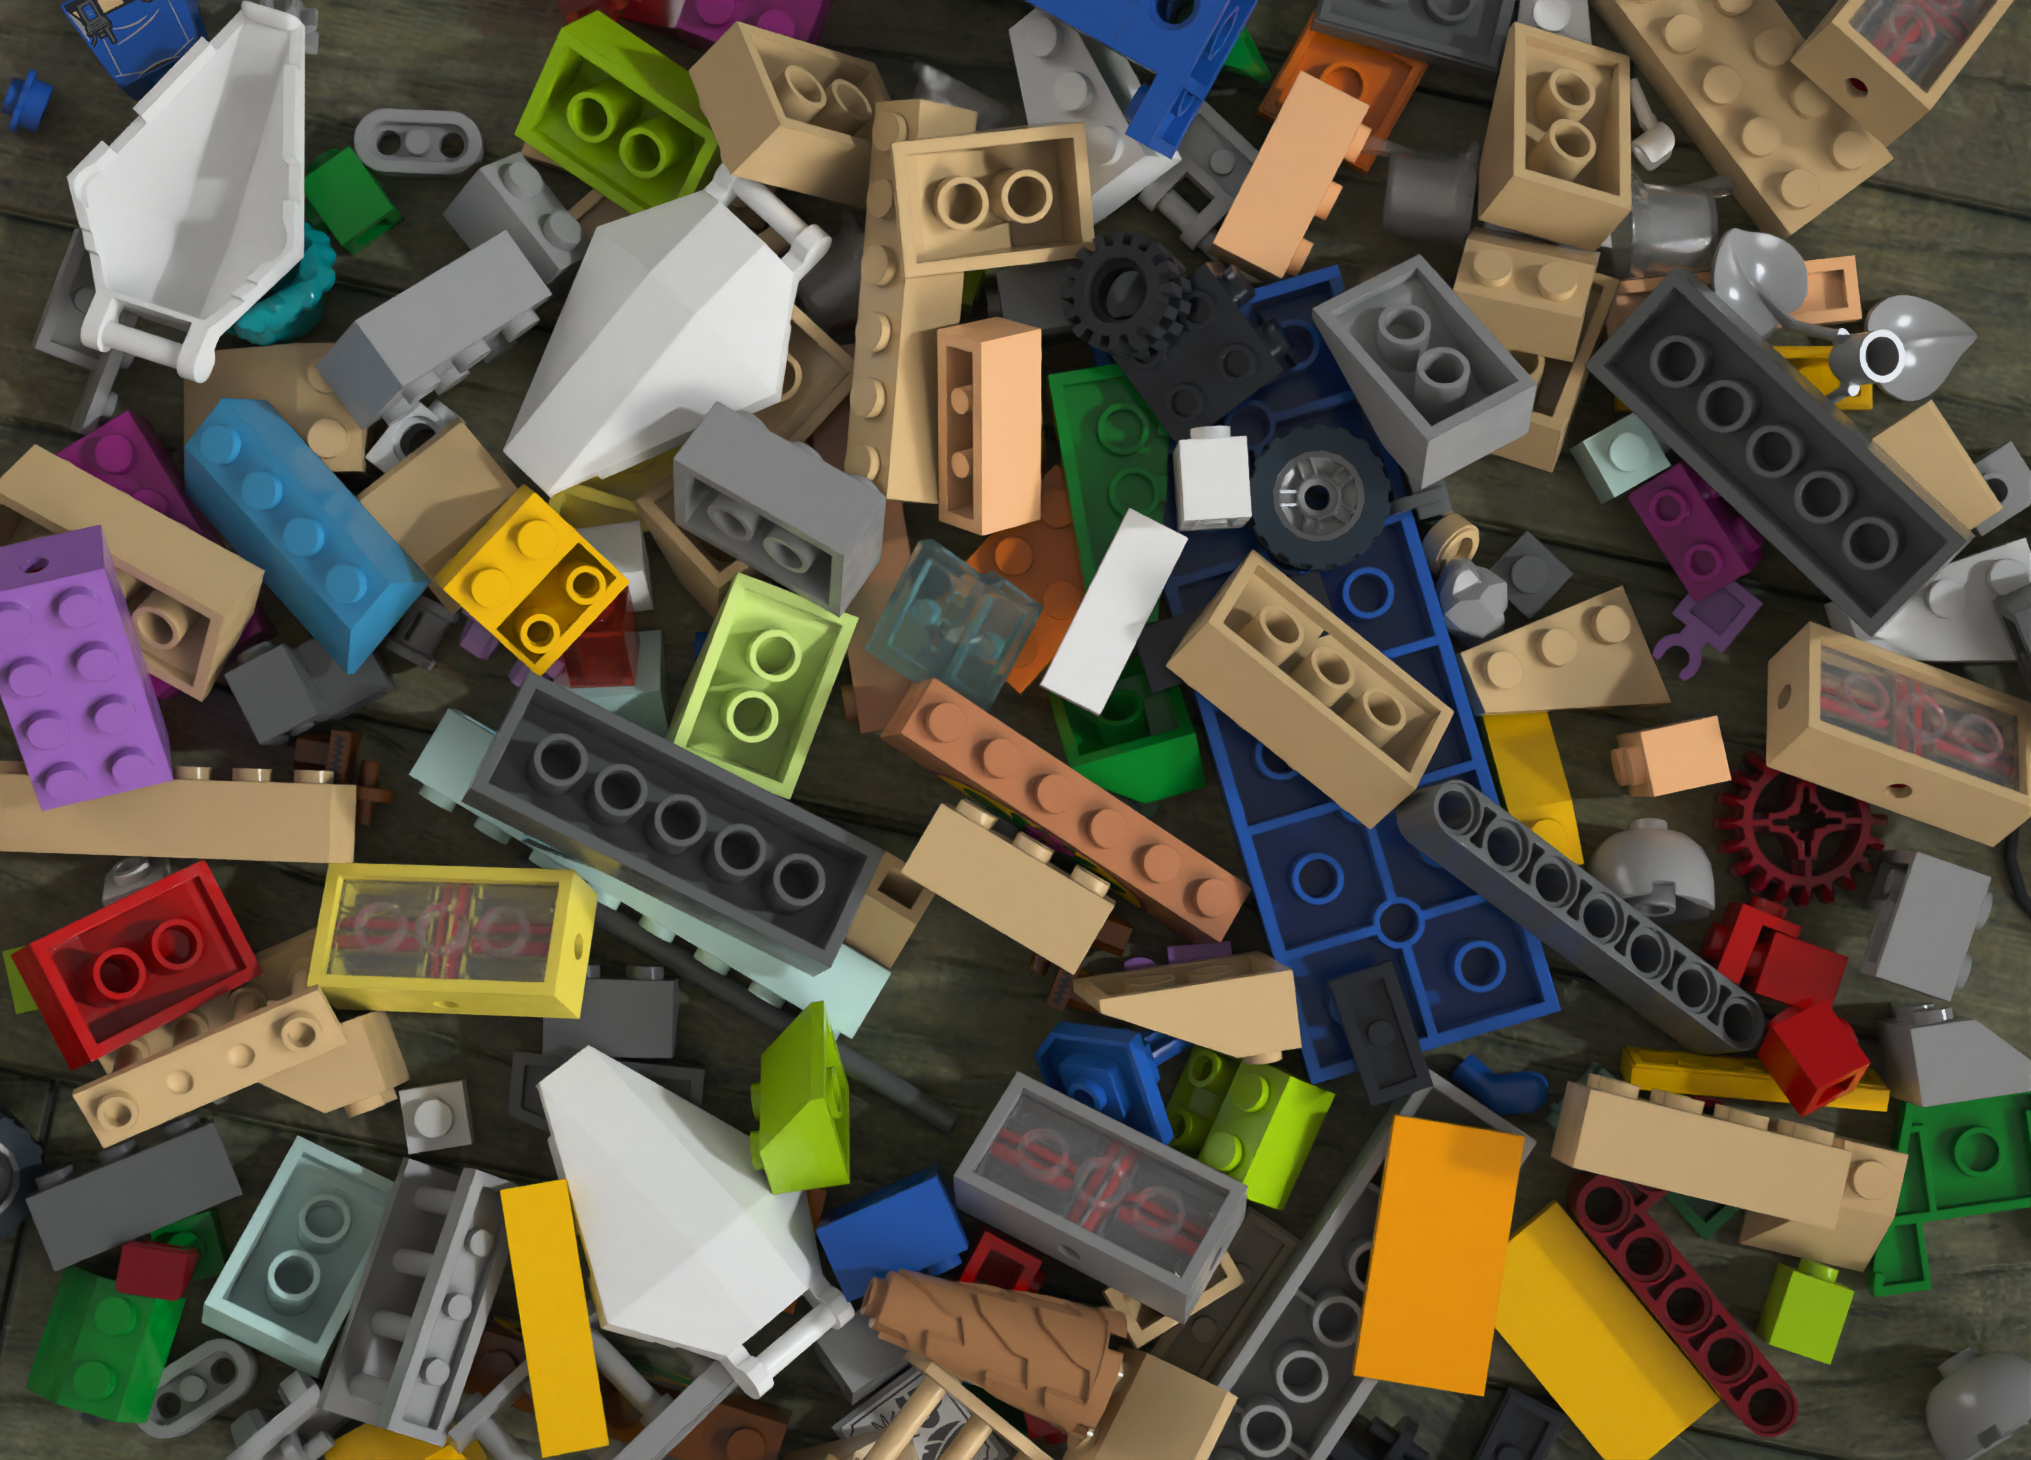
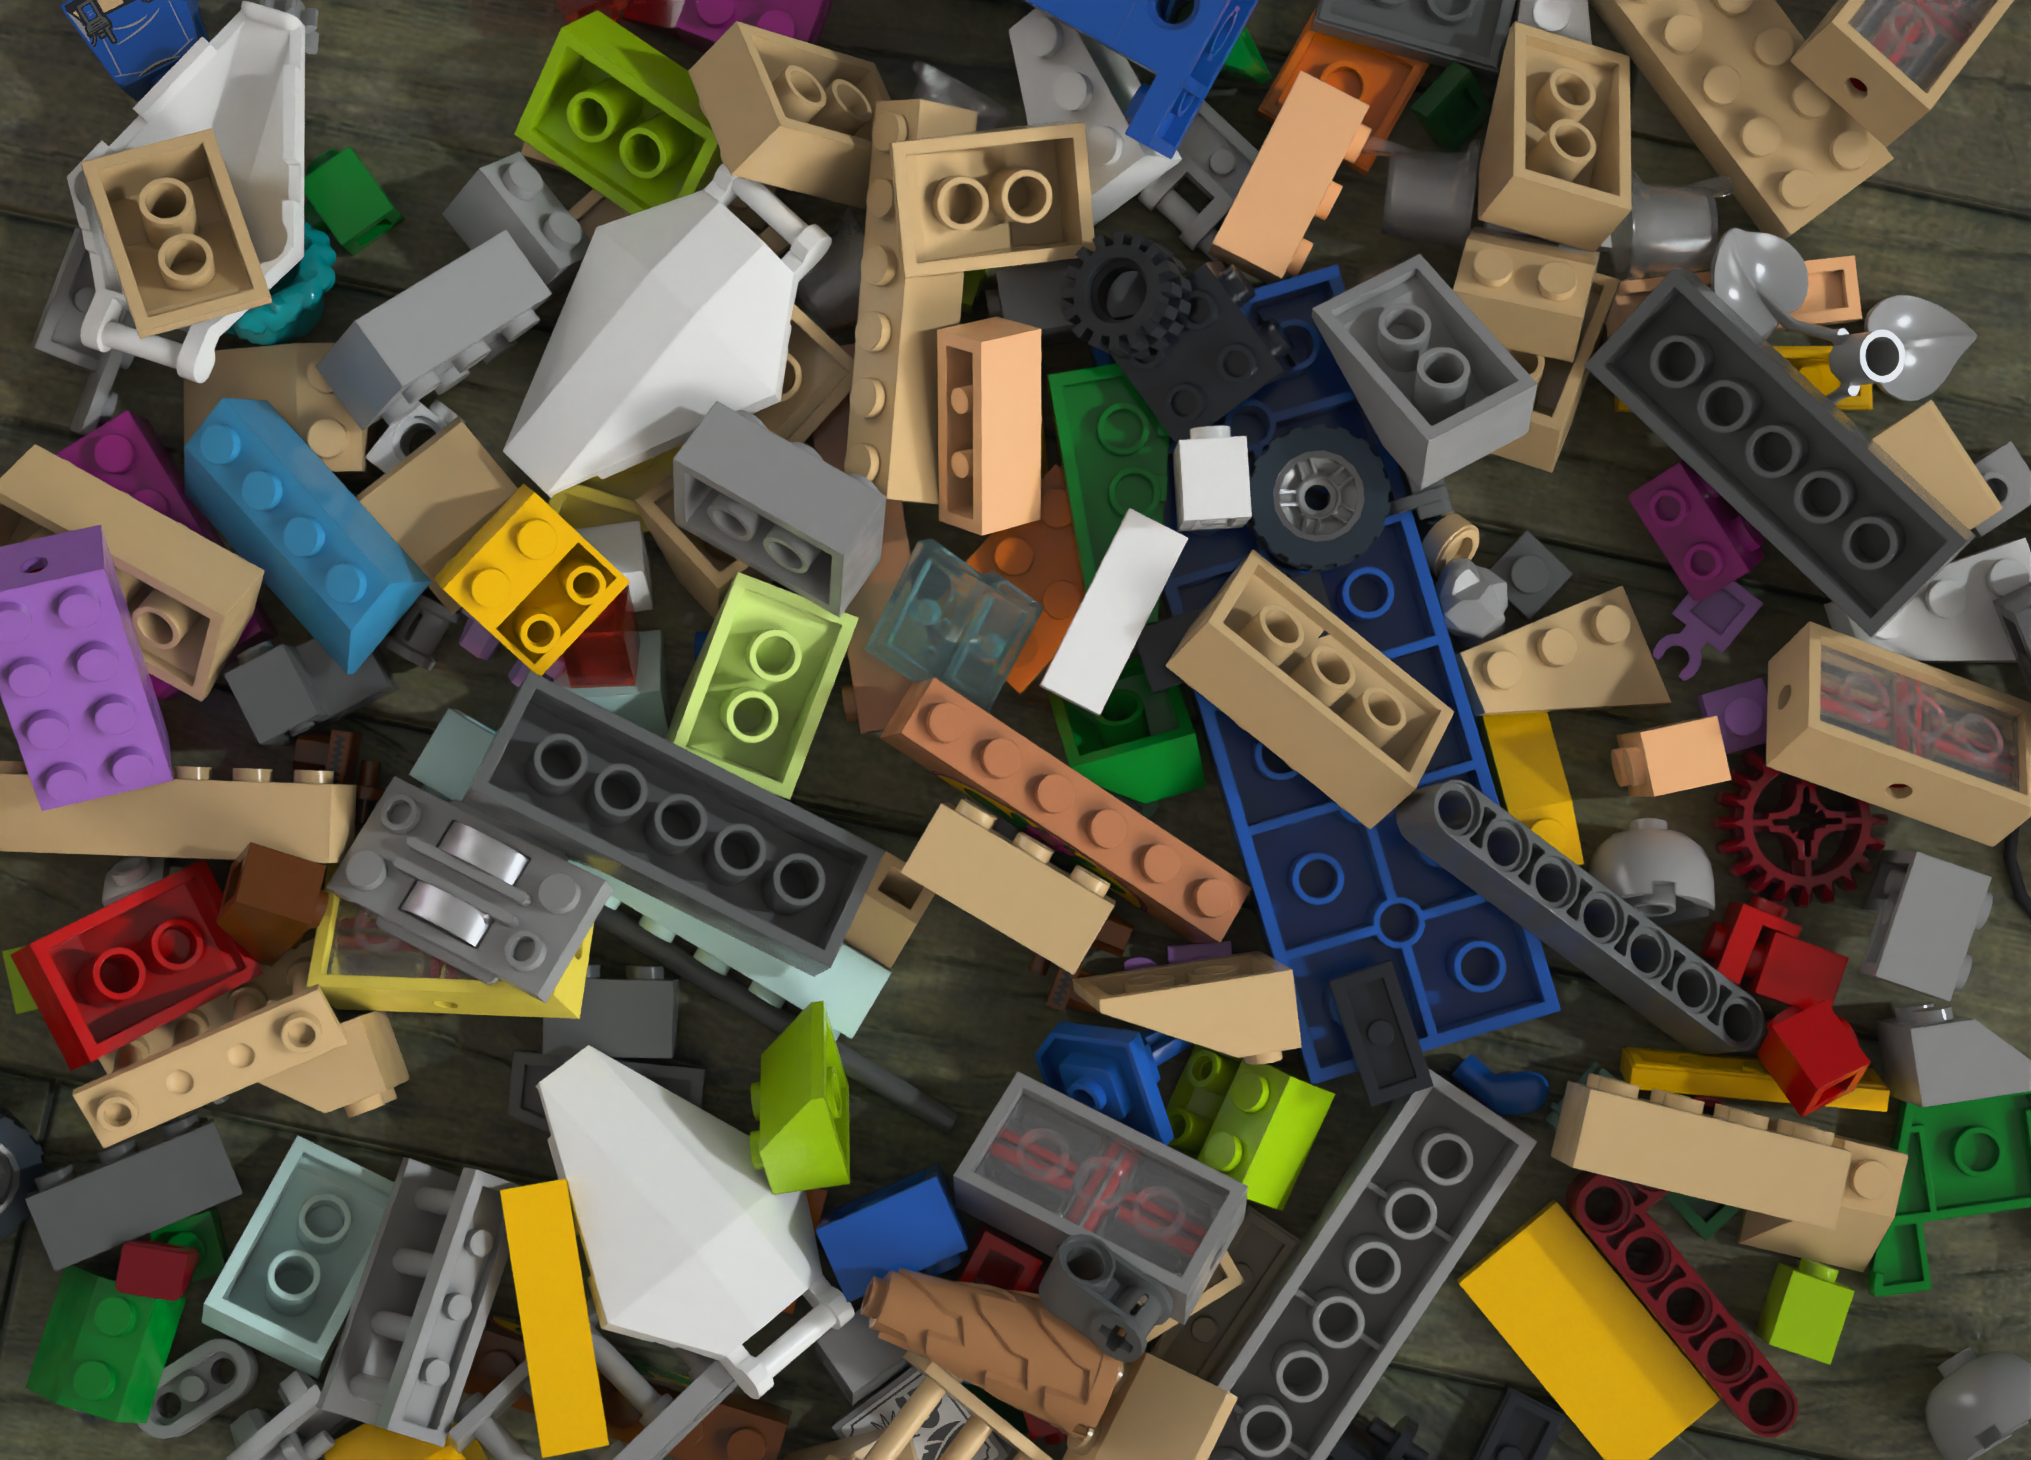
(27, 102): blue plate -> none
(175, 233): none -> tan slope
(271, 901): none -> reddish brown slope
(422, 143): light grey plate -> none
(437, 1116): white plate -> none
(470, 889): none -> light grey piece
(1100, 1295): none -> dark grey piece
(1438, 1254): light orange tile -> none
(1452, 107): none -> dark green tile
(1621, 457): light aqua brick -> none
(1658, 140): white hand -> none
(1740, 713): none -> medium lavender plate

